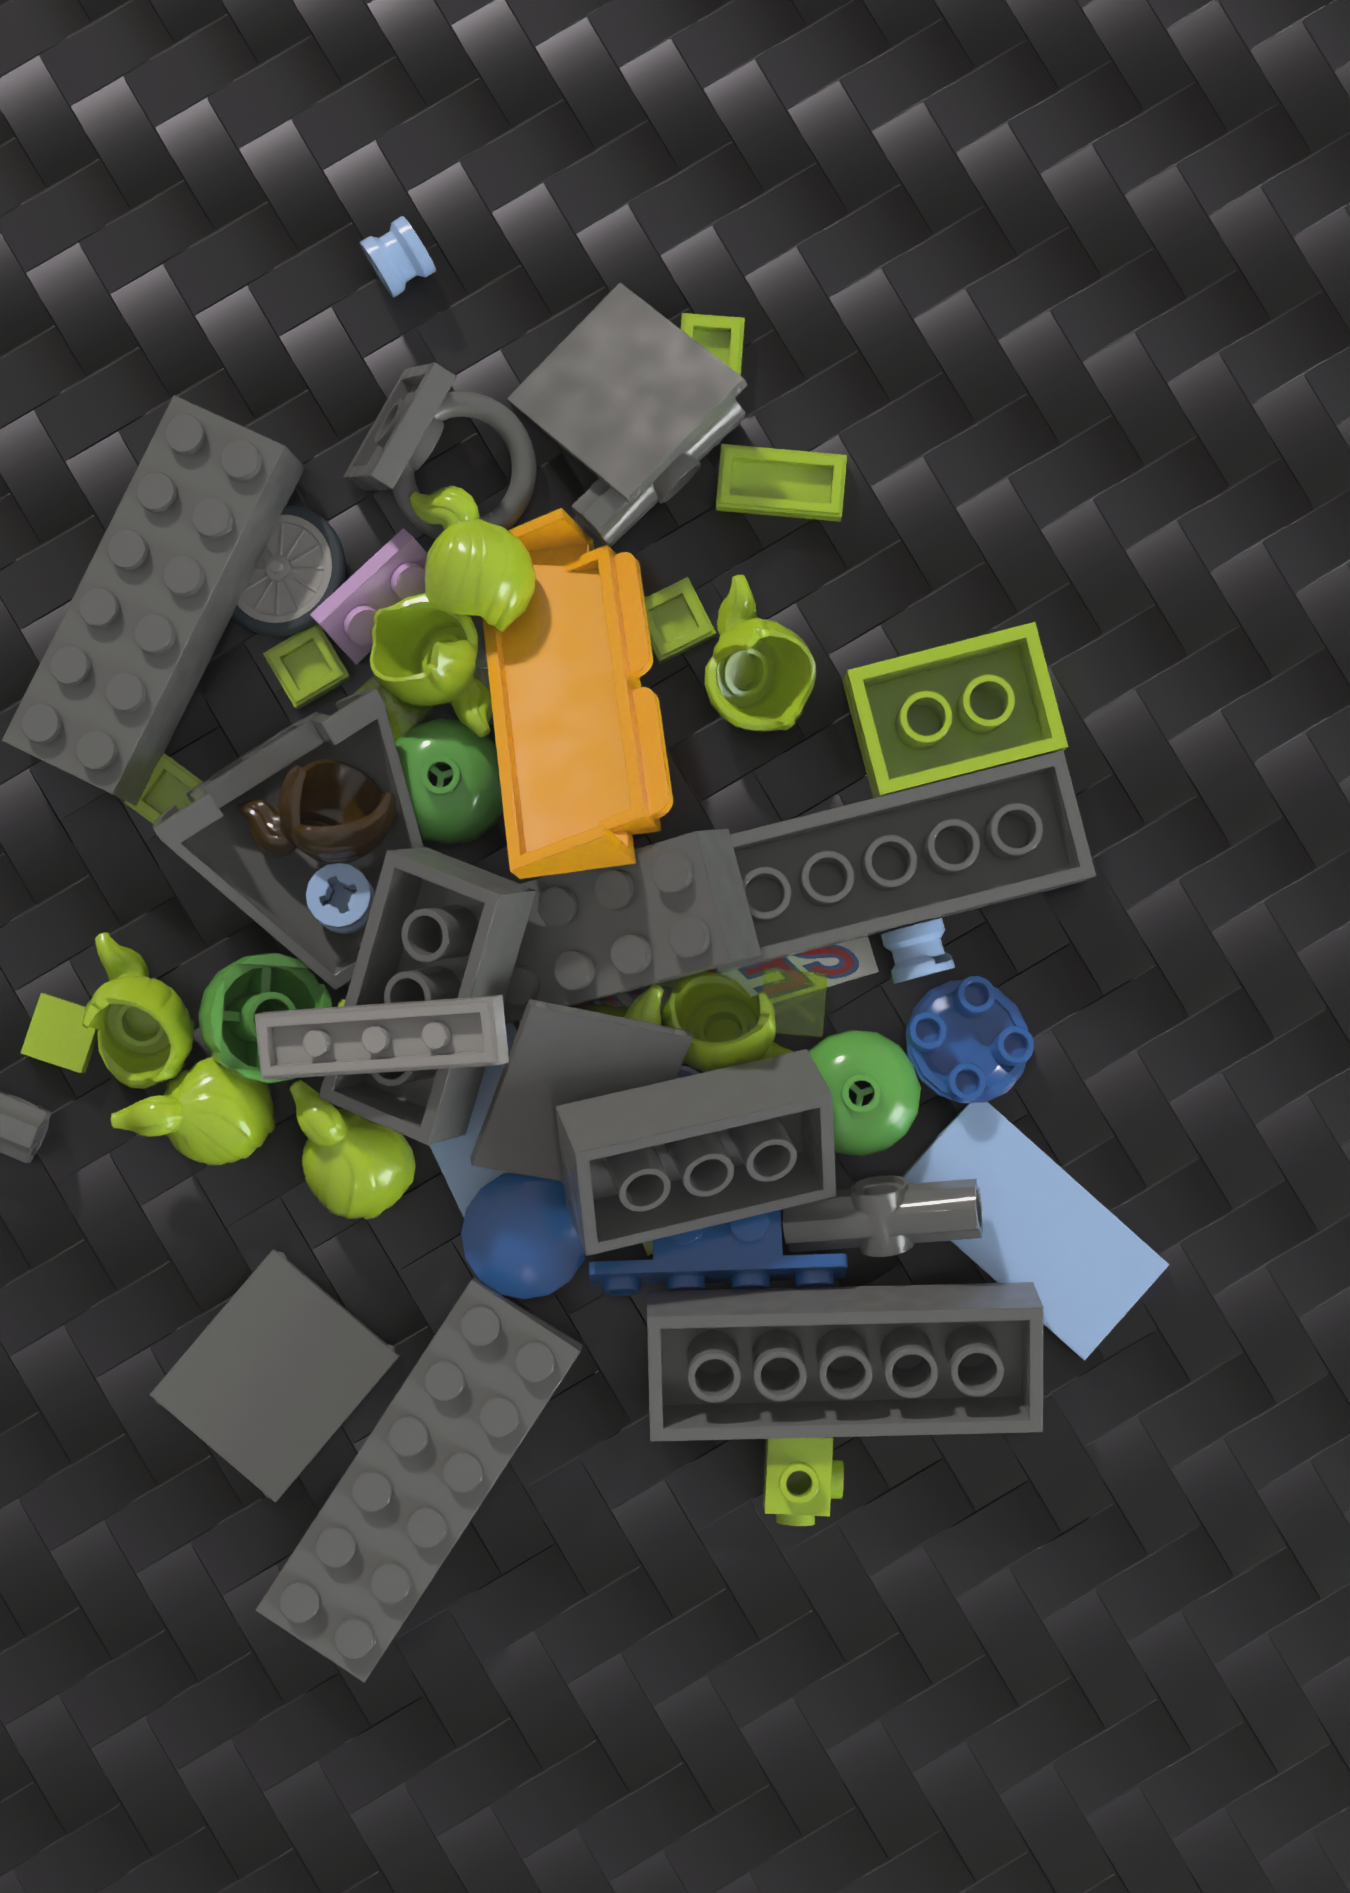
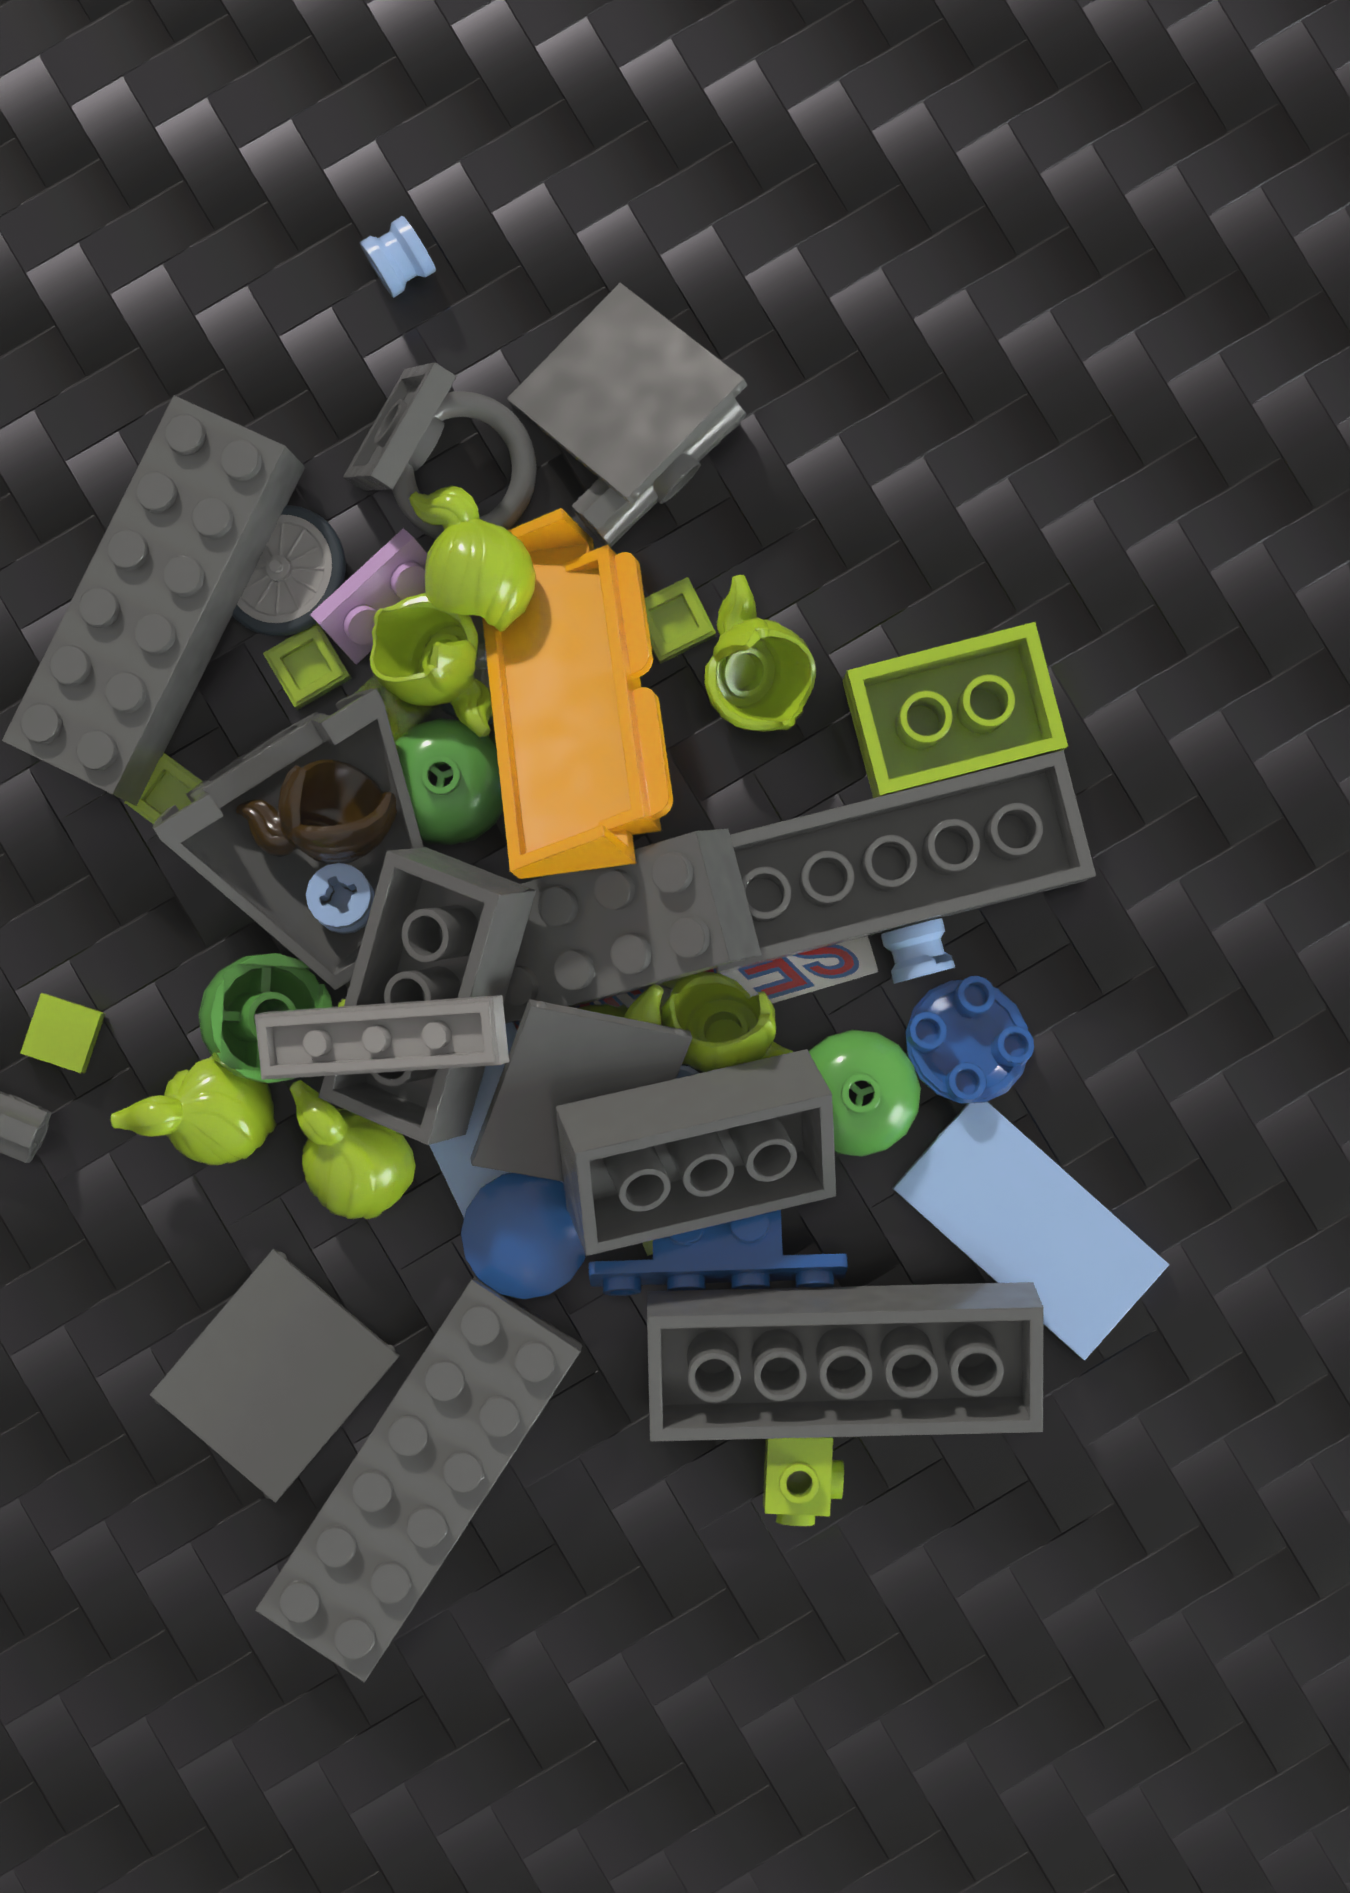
(138, 1020): lime hair -> none
(718, 335): lime tile -> none
(781, 482): lime tile -> none
(797, 1000): clear neon green tile -> none
(886, 1216): dark grey piece -> none

